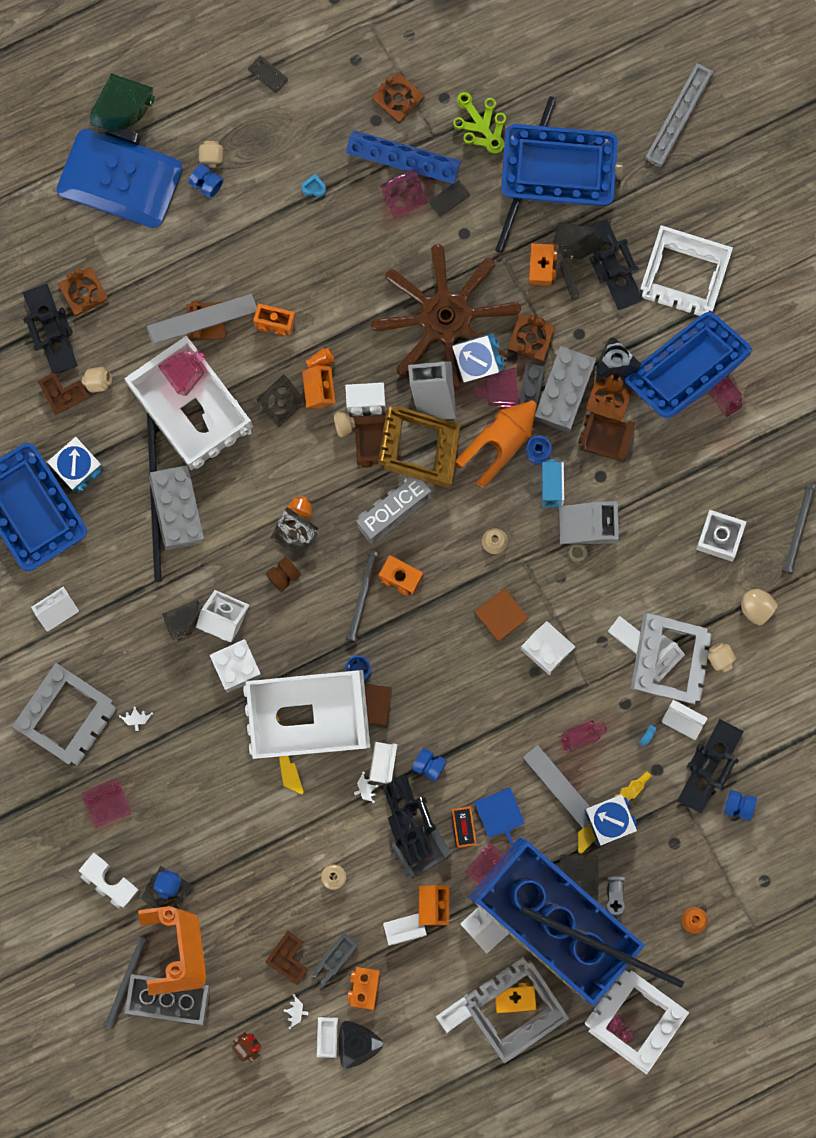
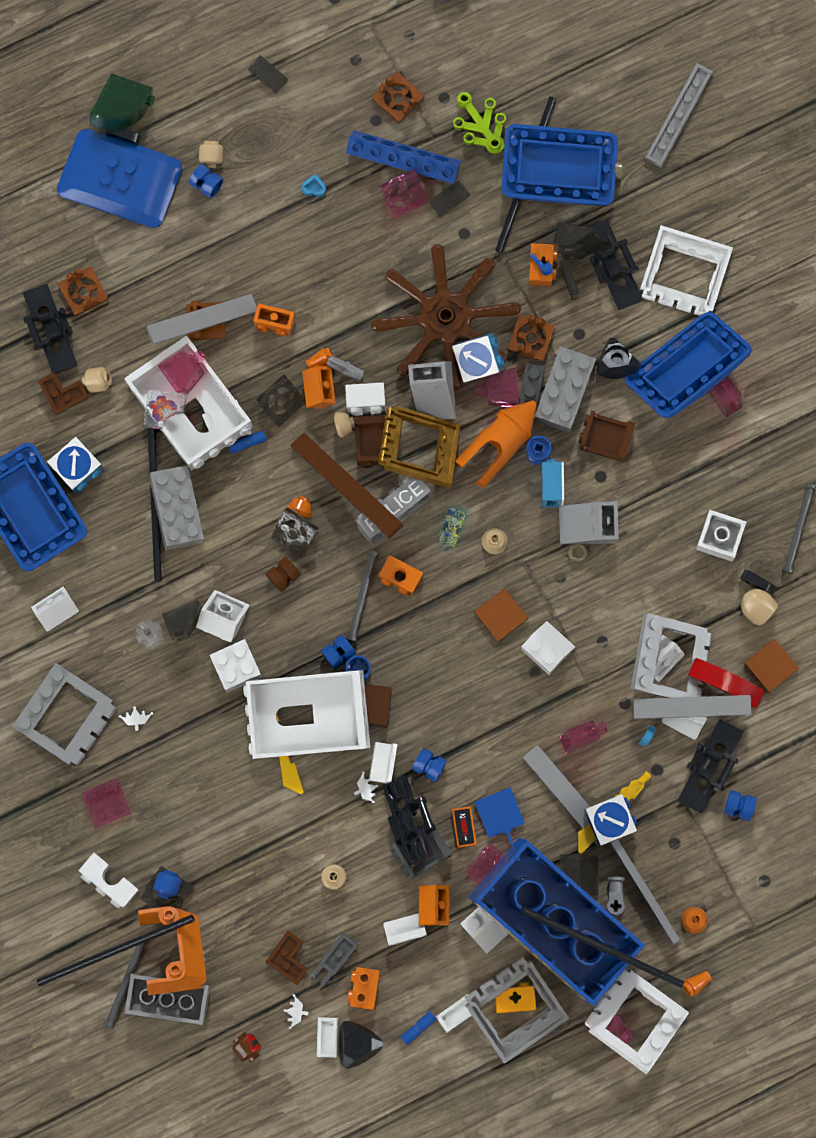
(116, 950): none -> black piece
(152, 640): none -> clear brick
(162, 406): none -> clear tile
(249, 441): none -> blue piece
(333, 656): none -> blue wheel
(345, 368): none -> light grey axle
(347, 485): none -> reddish brown tile
(420, 1026): none -> blue piece
(452, 526): none -> clear light blue tile
(546, 269): none -> blue hand
(605, 408): dark orange piece -> none
(625, 634): white tile -> none
(644, 891): none -> light grey tile
(692, 707): none -> light grey tile
(695, 984): none -> orange cone
(721, 657): tan head -> none
(725, 681): none -> red slope
(757, 582): none -> black beam
(771, 665): none -> dark orange tile

